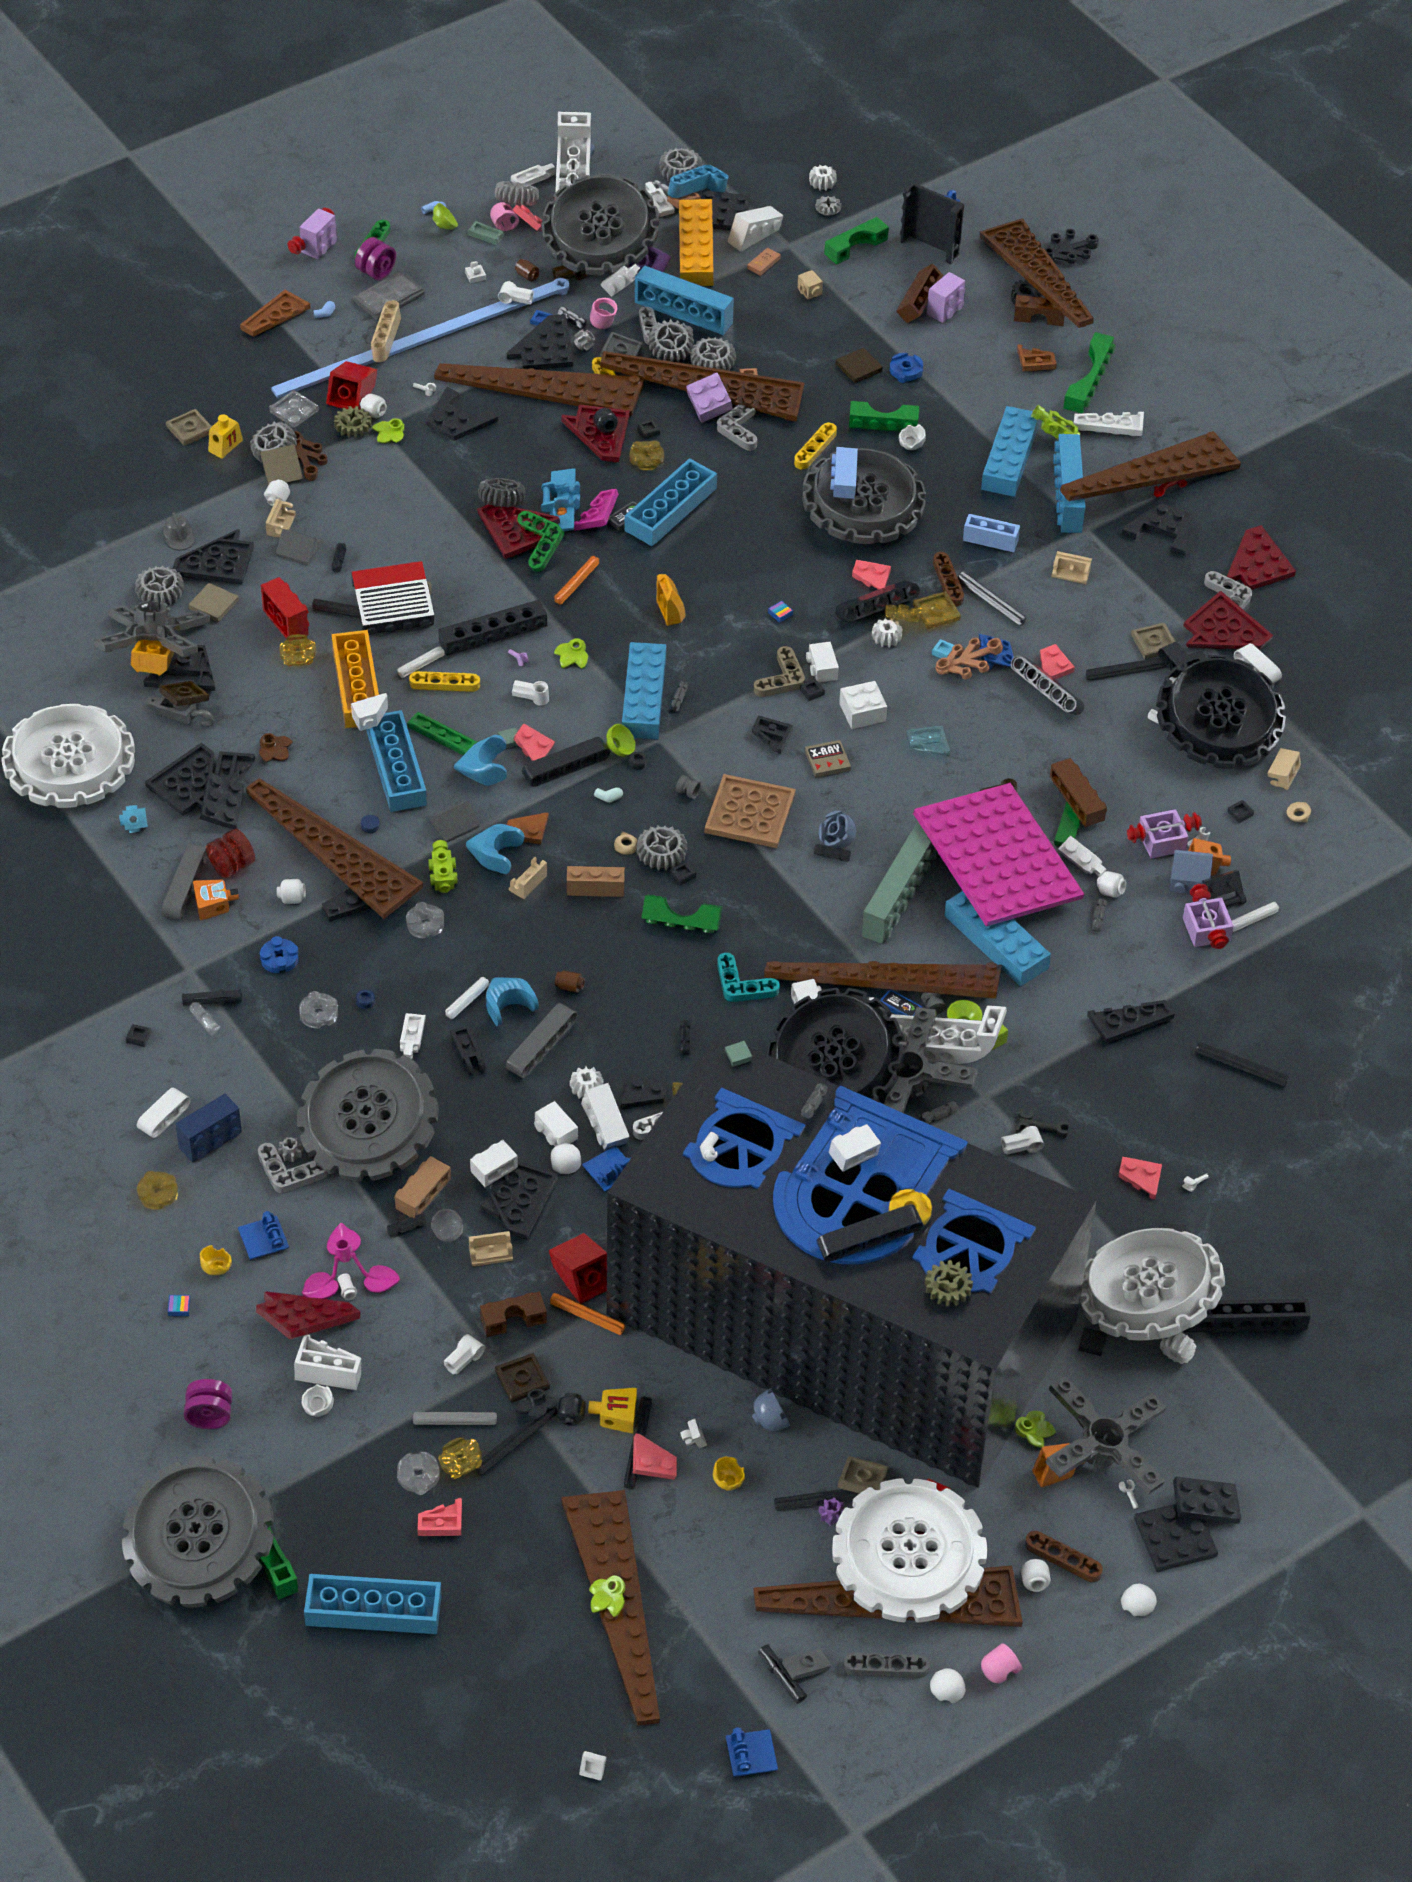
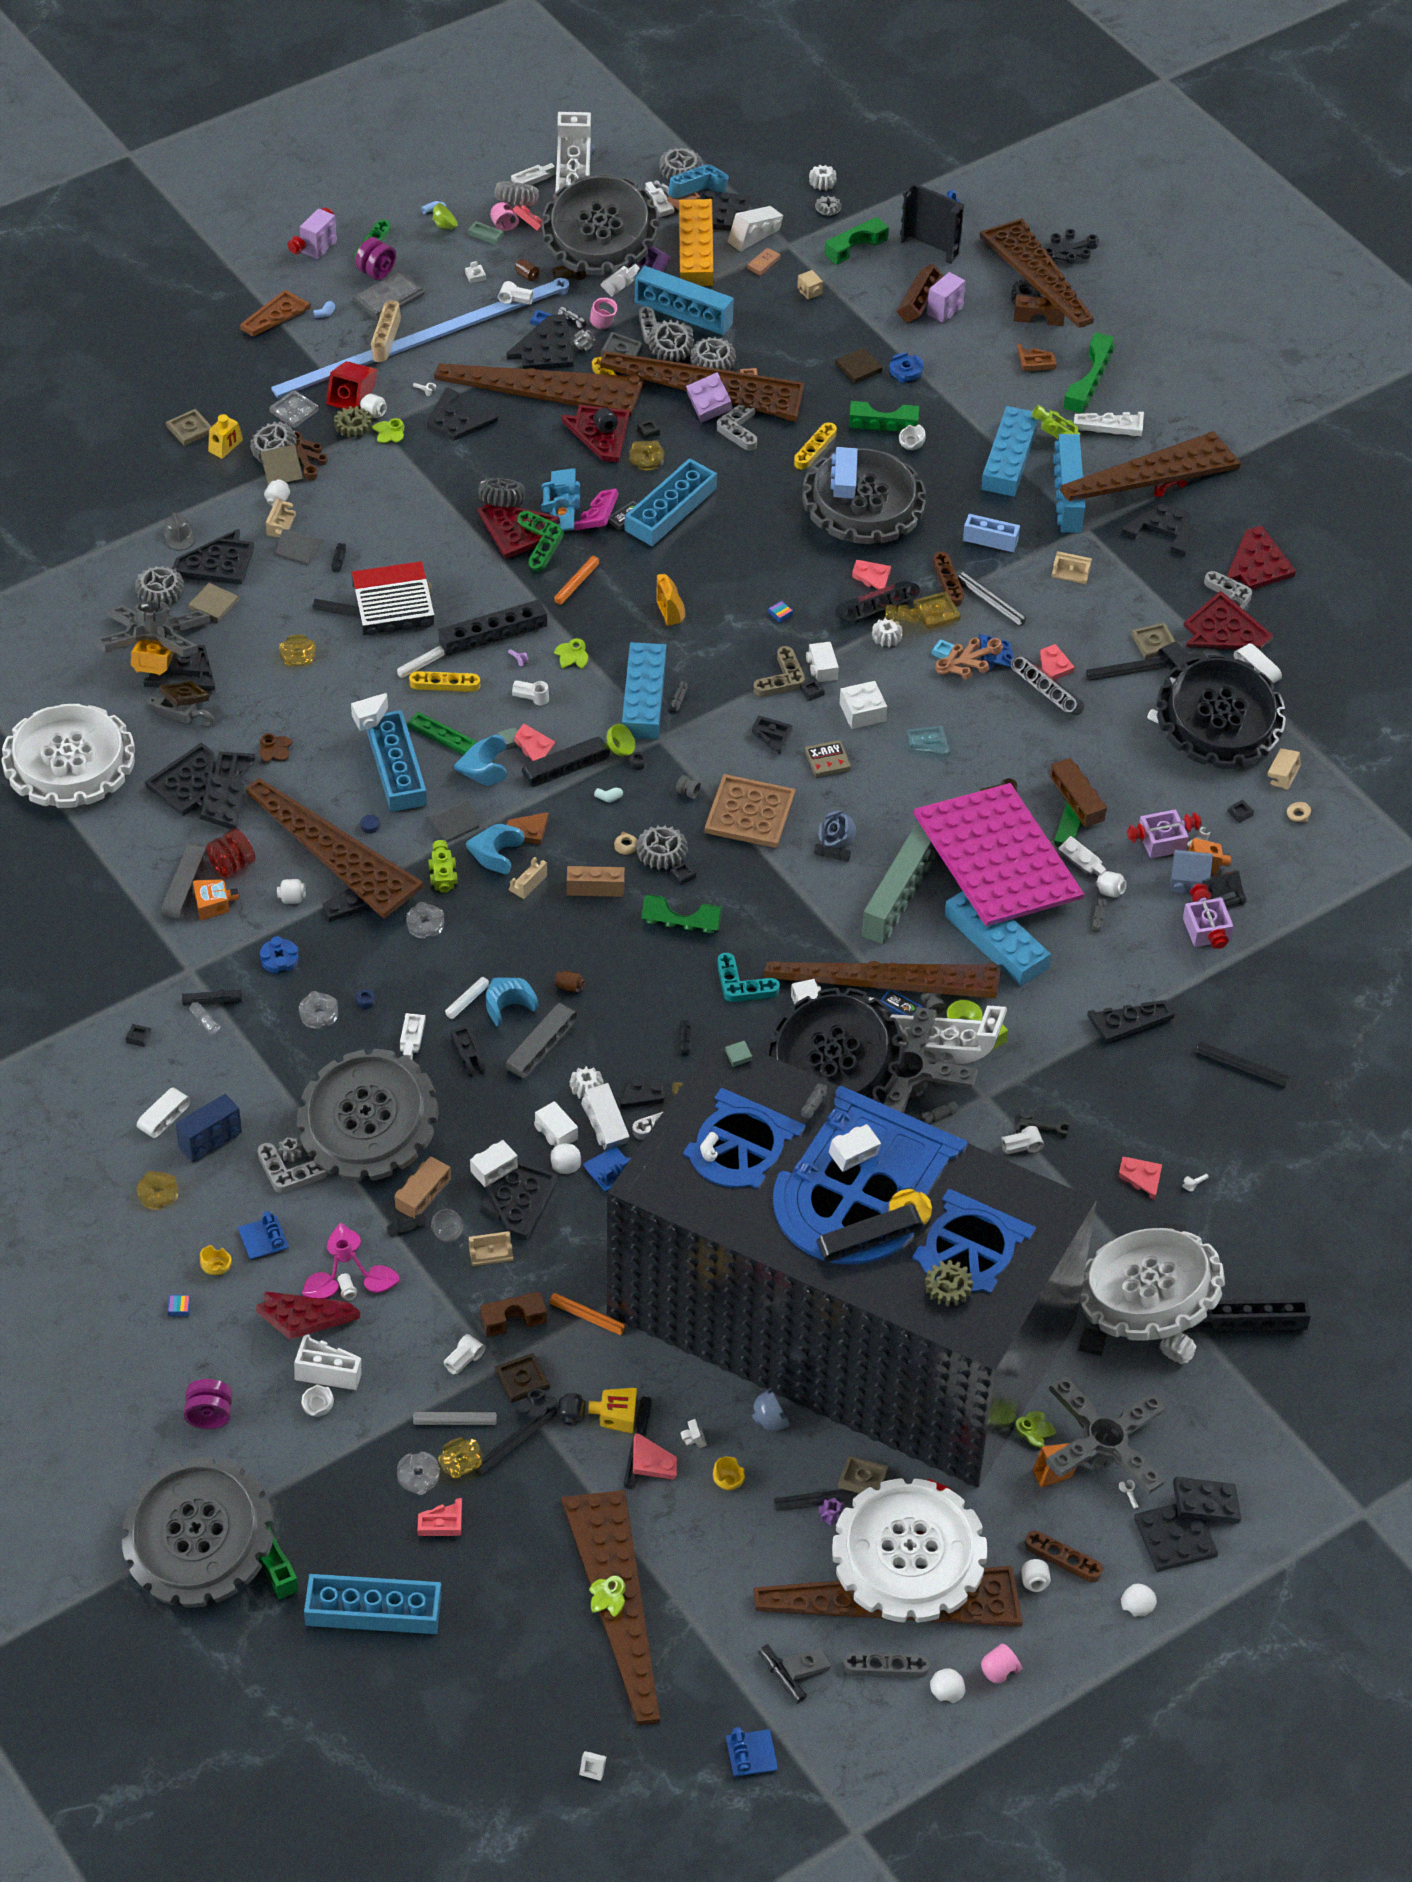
(140, 822): medium azure brick -> none
(284, 608): red brick -> none
(353, 670): light orange brick -> none
(581, 1267): red slope -> none
(1255, 916): white axle -> none

